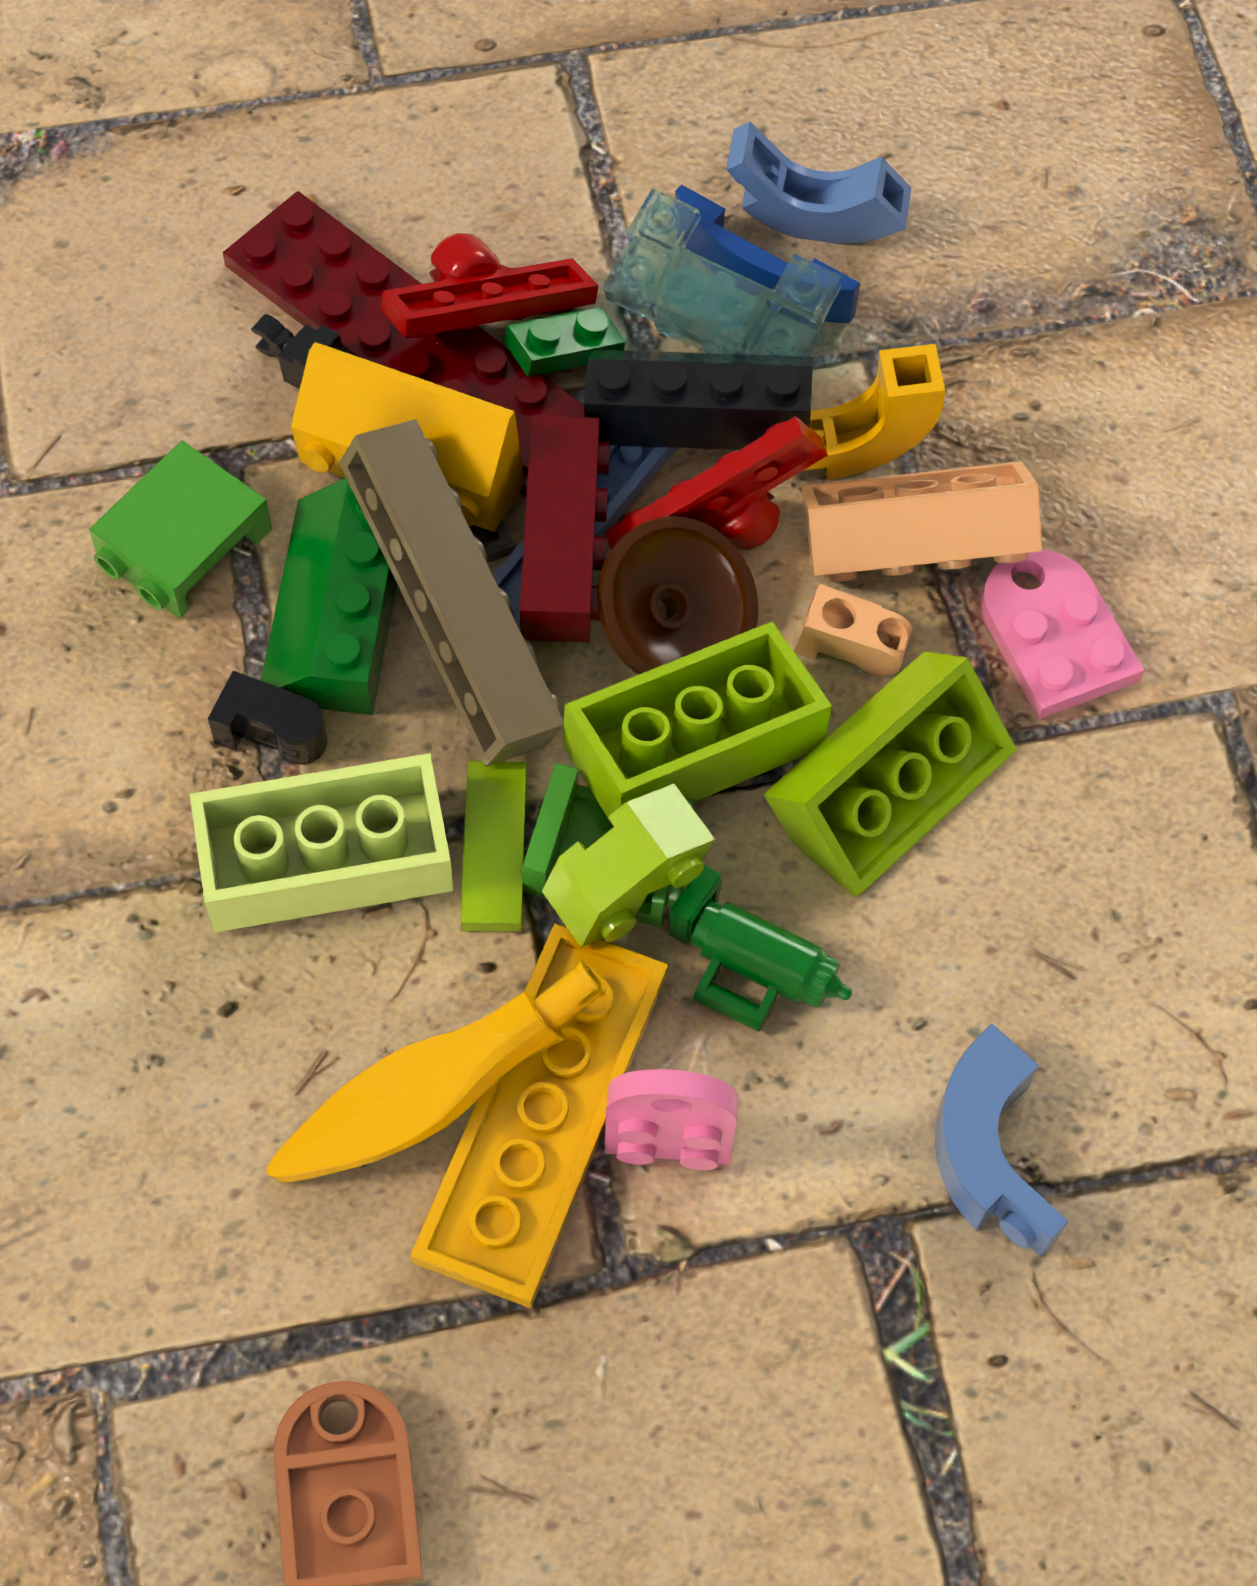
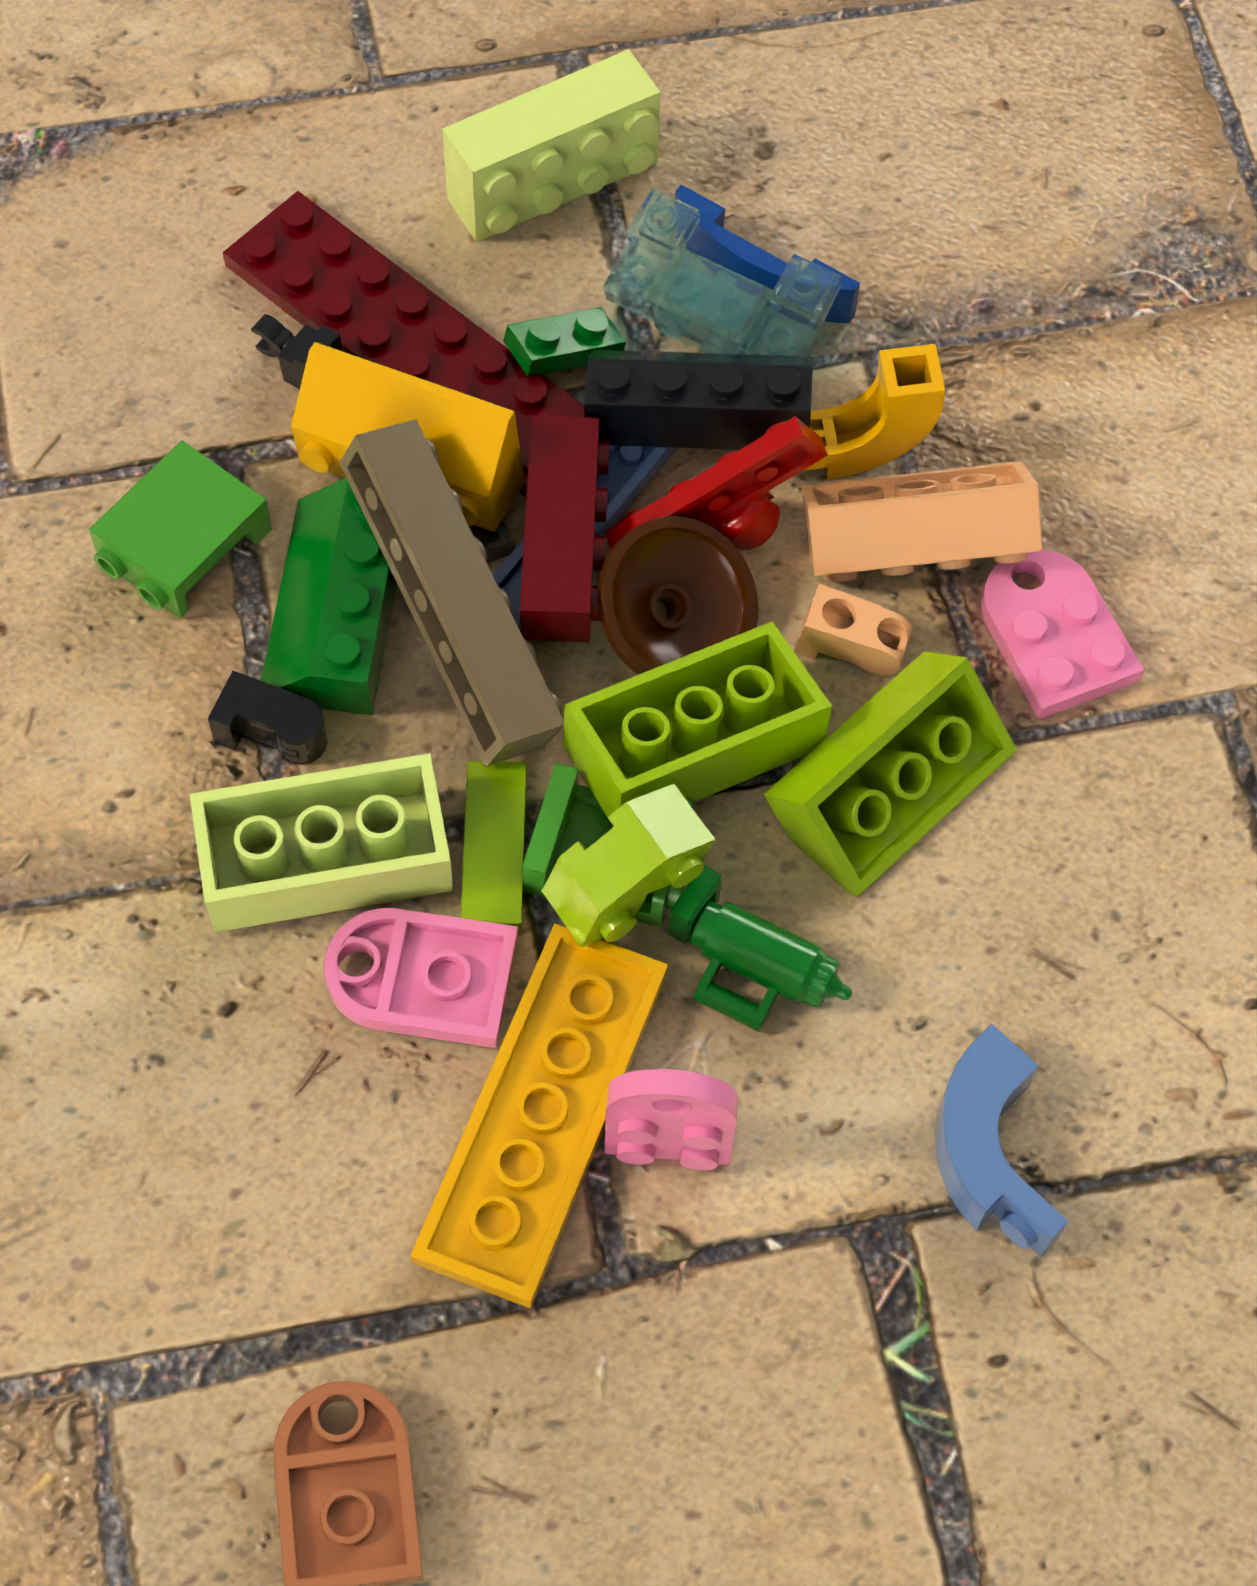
(427, 975): none -> bright pink plate
(429, 1082): yellow animal -> none
(479, 290): red plate -> none
(552, 145): none -> yellowish green brick
(813, 203): medium blue arch -> none

